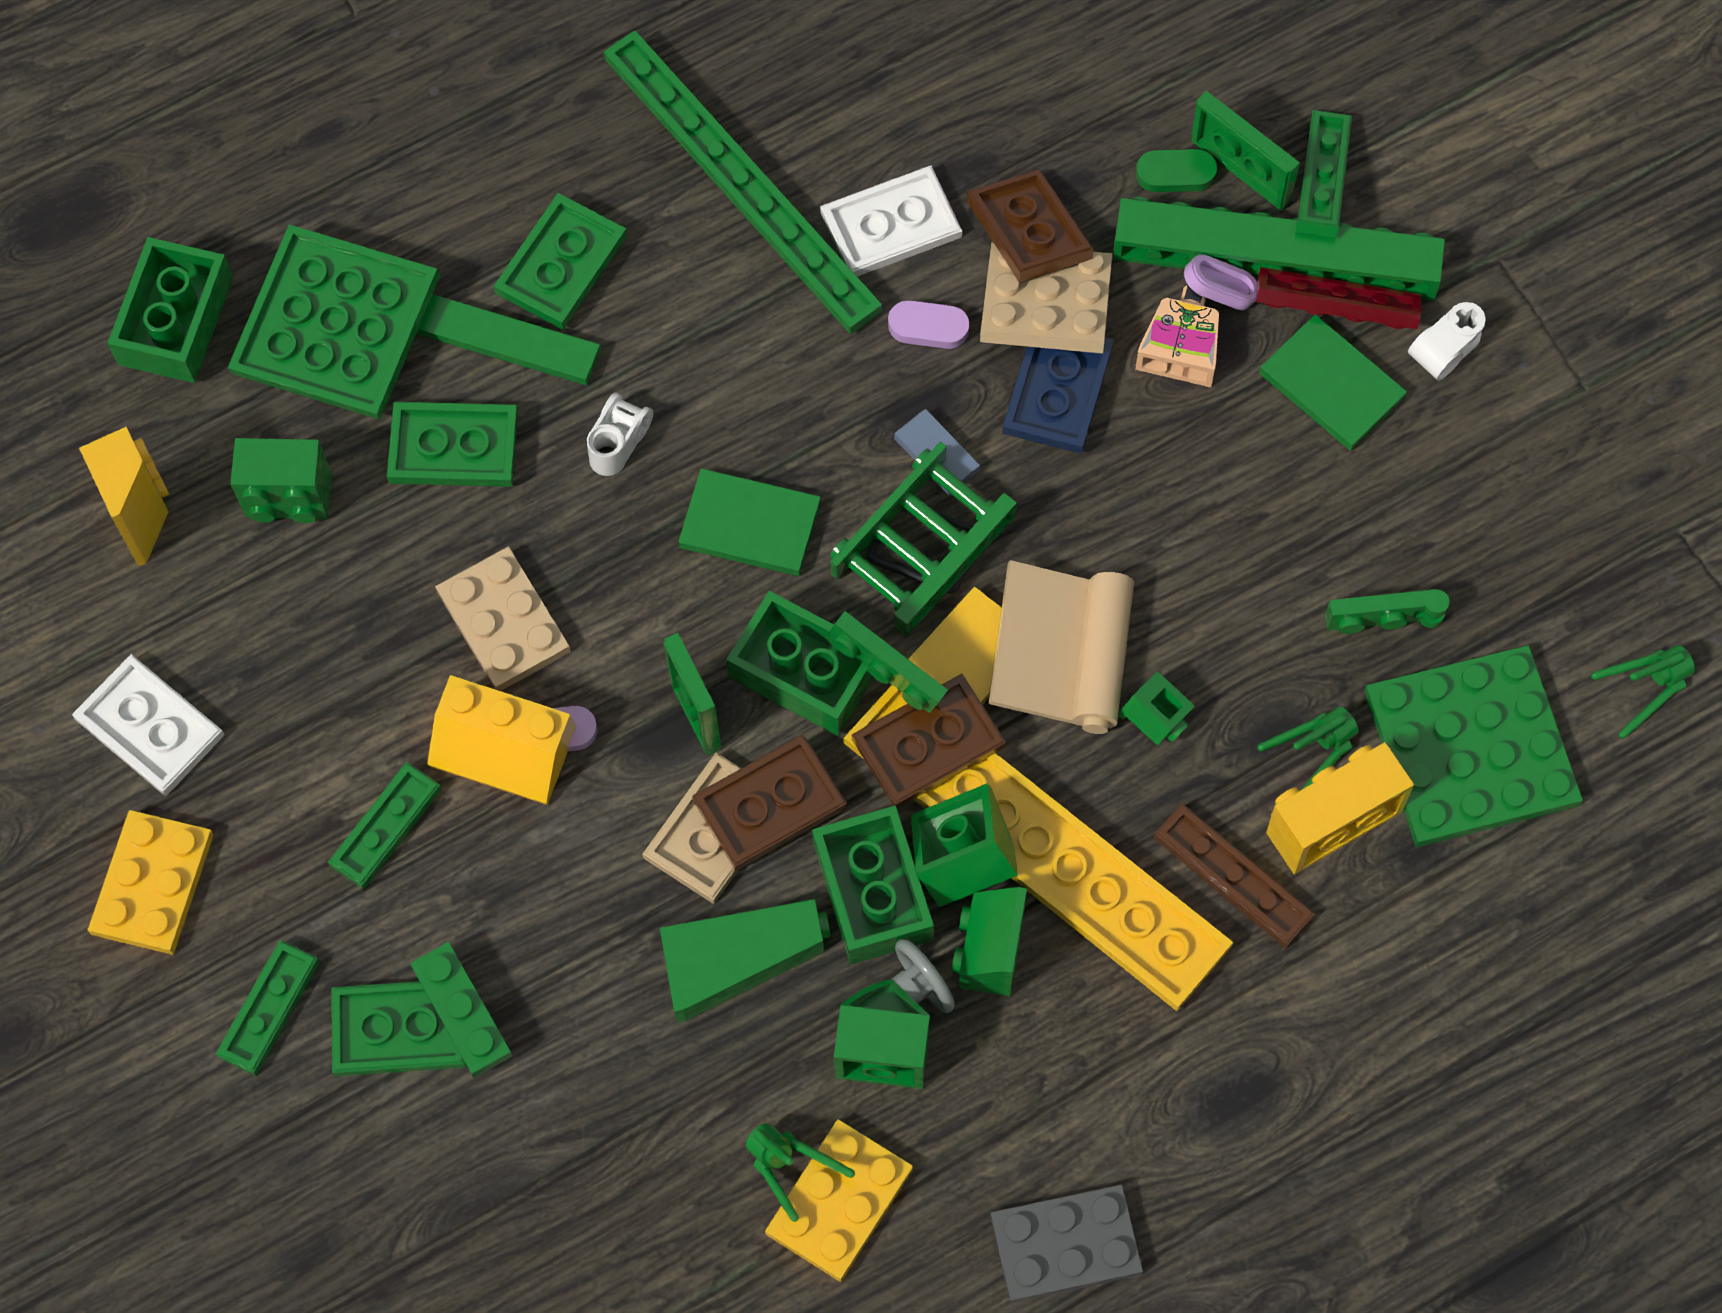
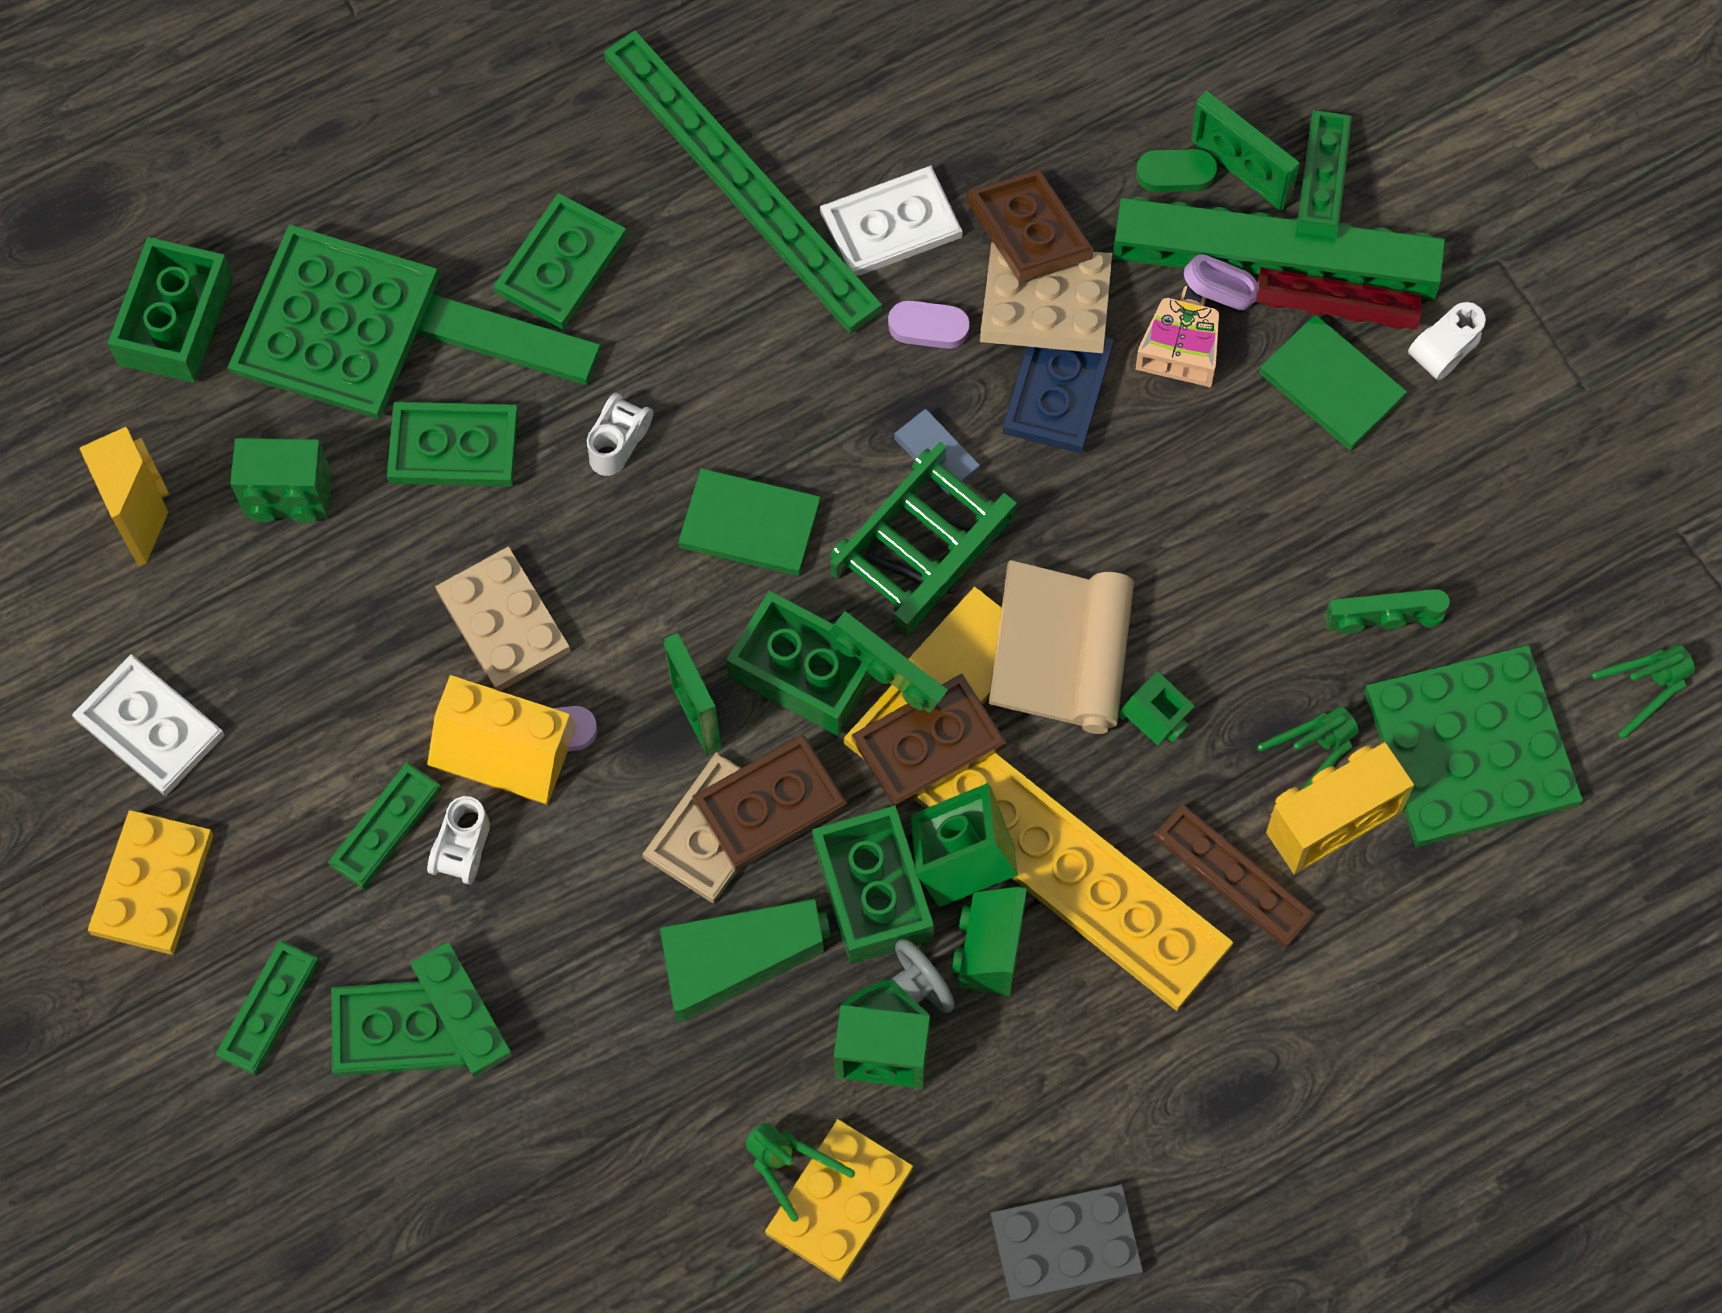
(456, 848): none -> white piece

